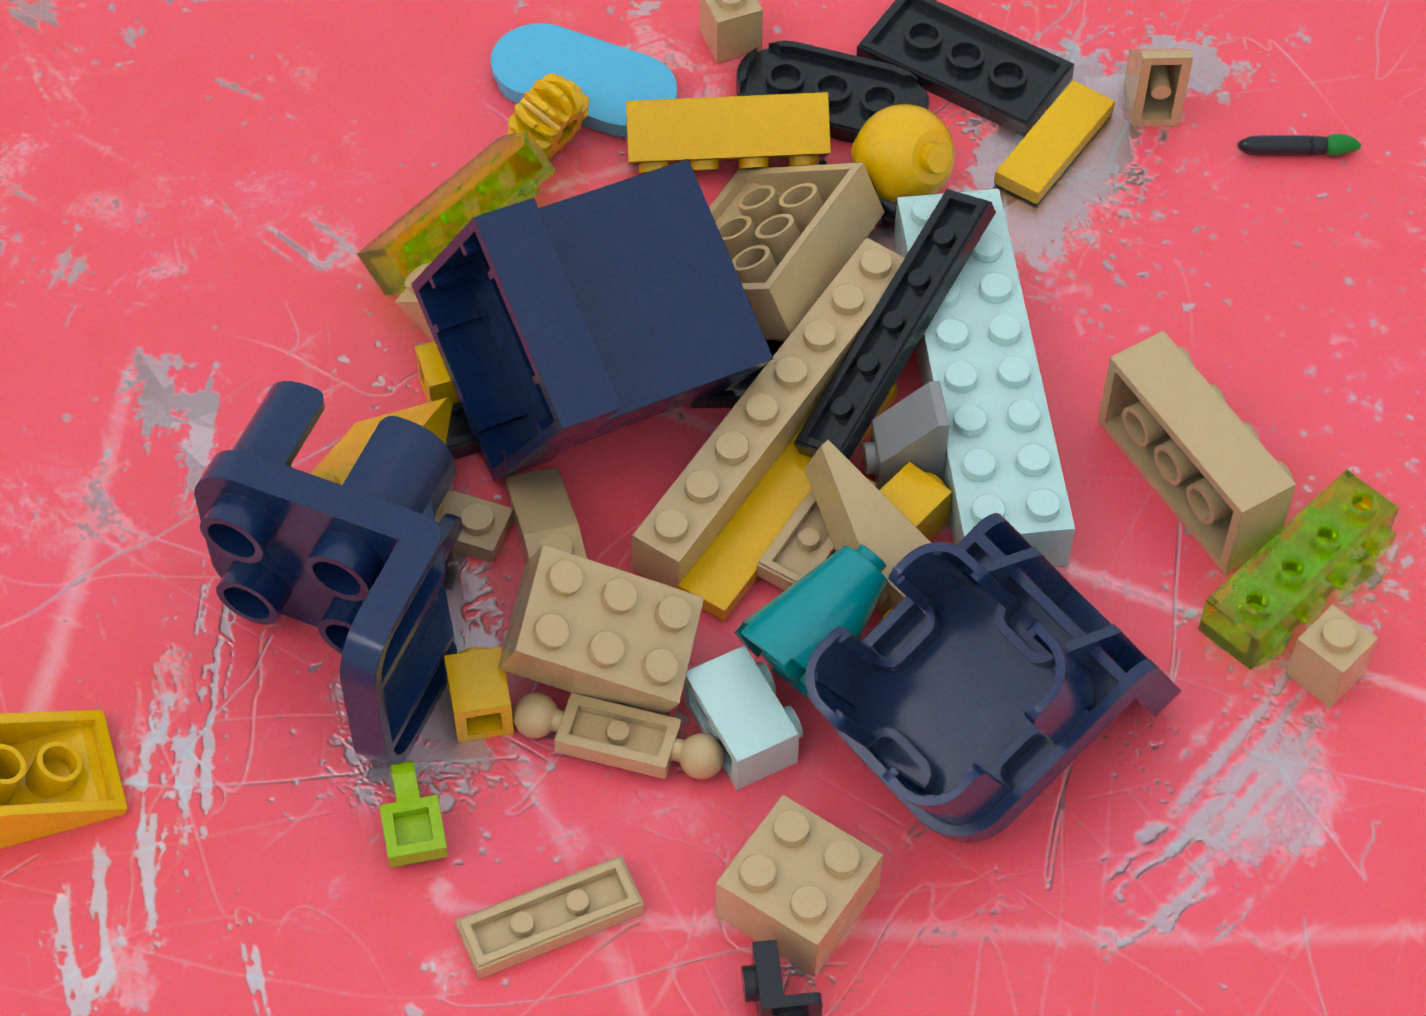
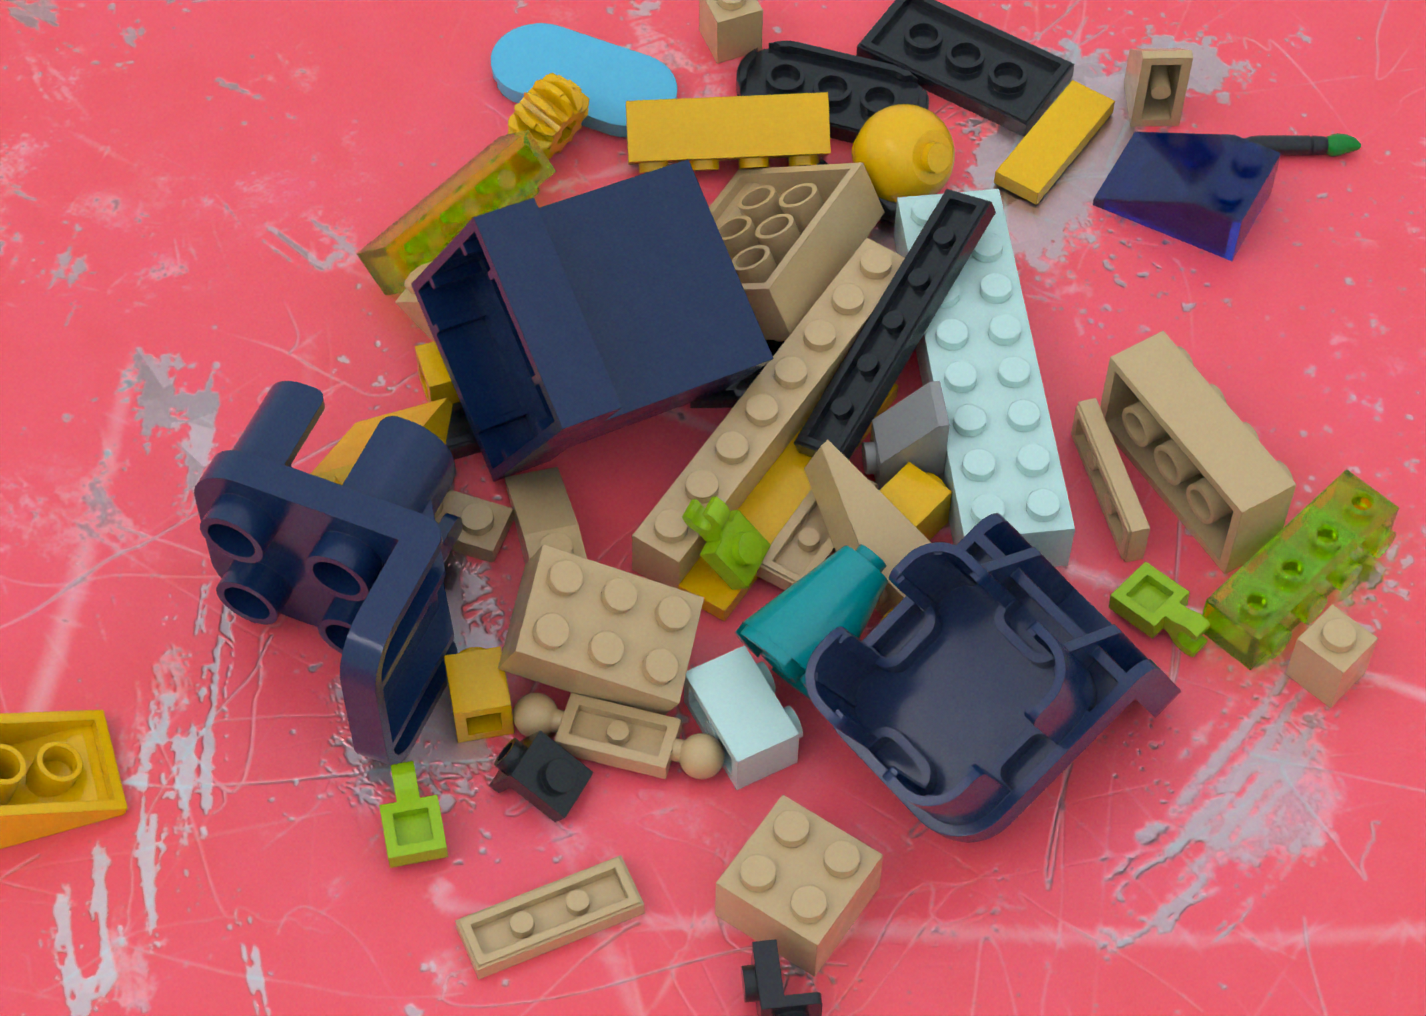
(541, 774): none -> black bracket
(732, 542): none -> lime plate
(1110, 480): none -> tan tile
(1157, 603): none -> lime plate
(1192, 187): none -> clear blue slope

